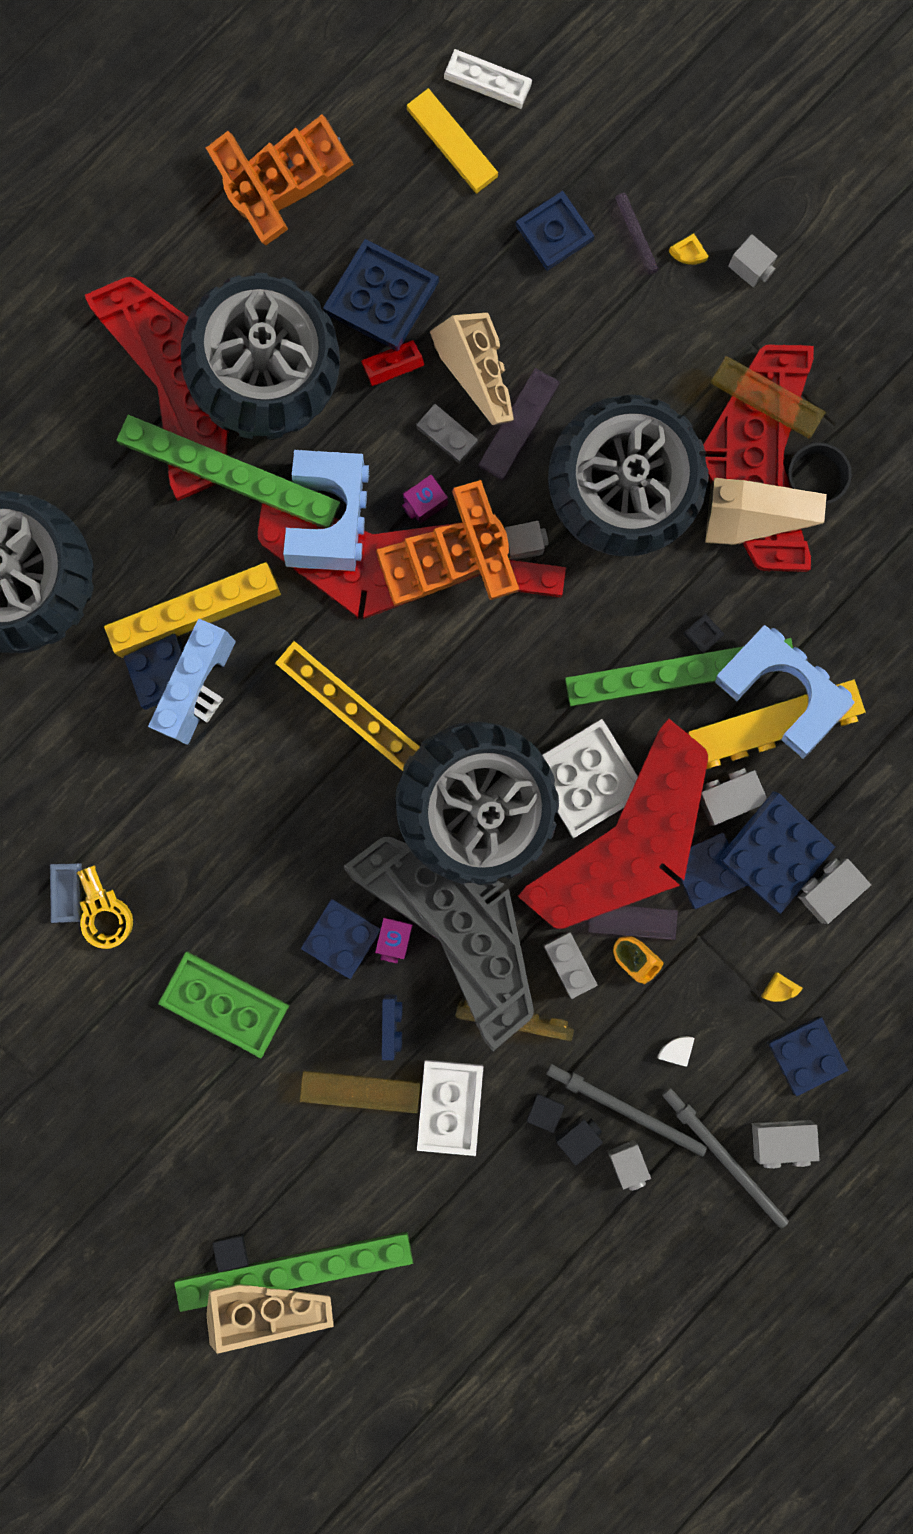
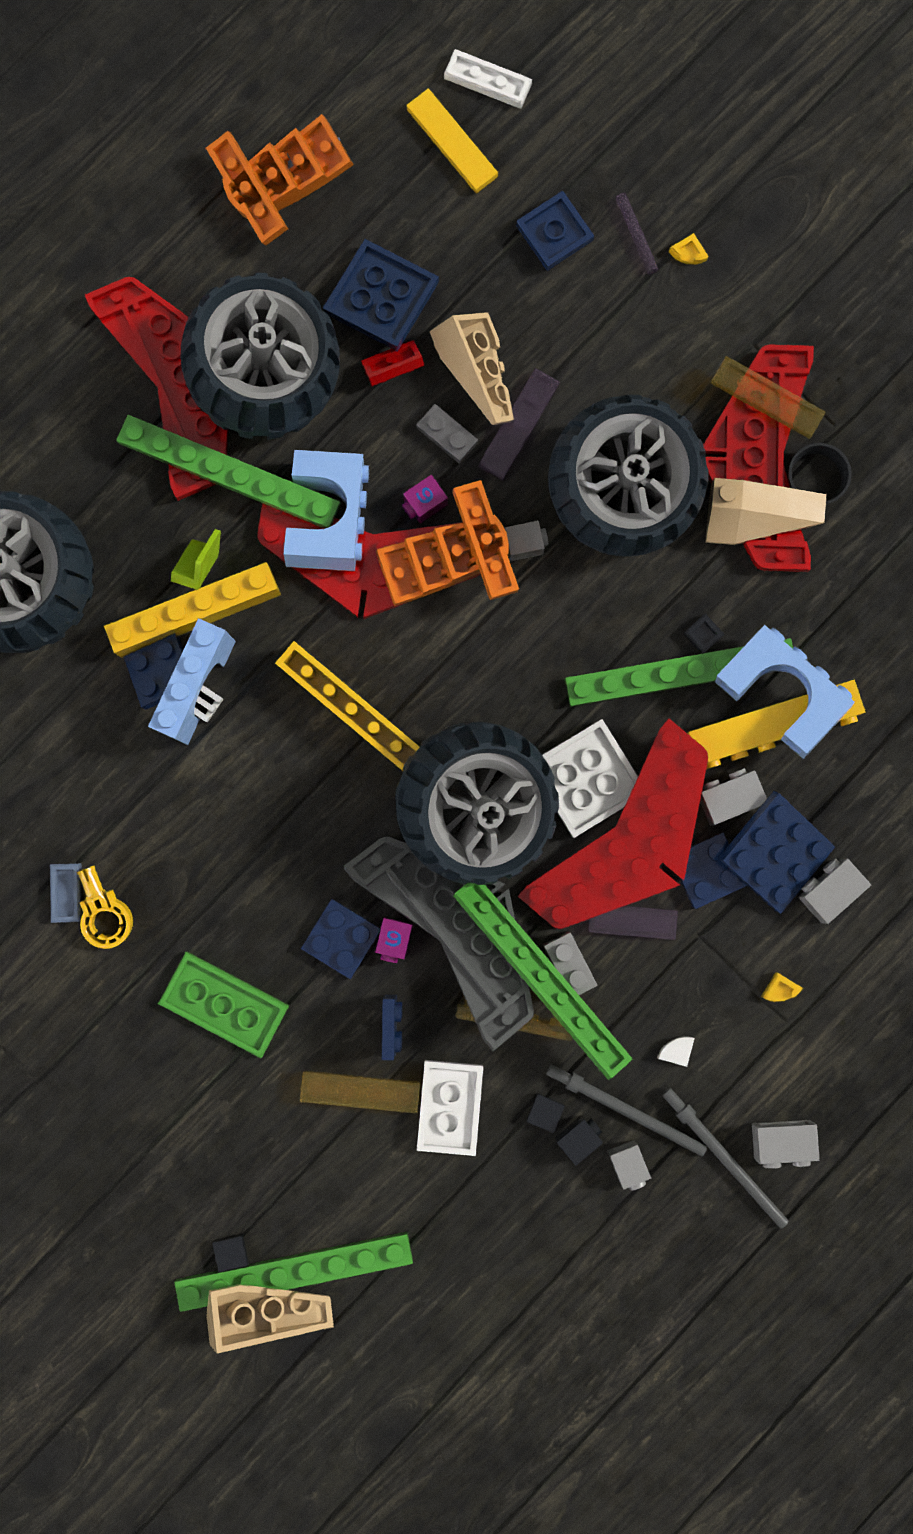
(196, 561): none -> lime panel
(539, 578): red plate -> none
(543, 978): none -> bright green plate
(637, 959): rock -> none
(753, 261): light grey brick -> none
(807, 1056): dark blue plate -> none

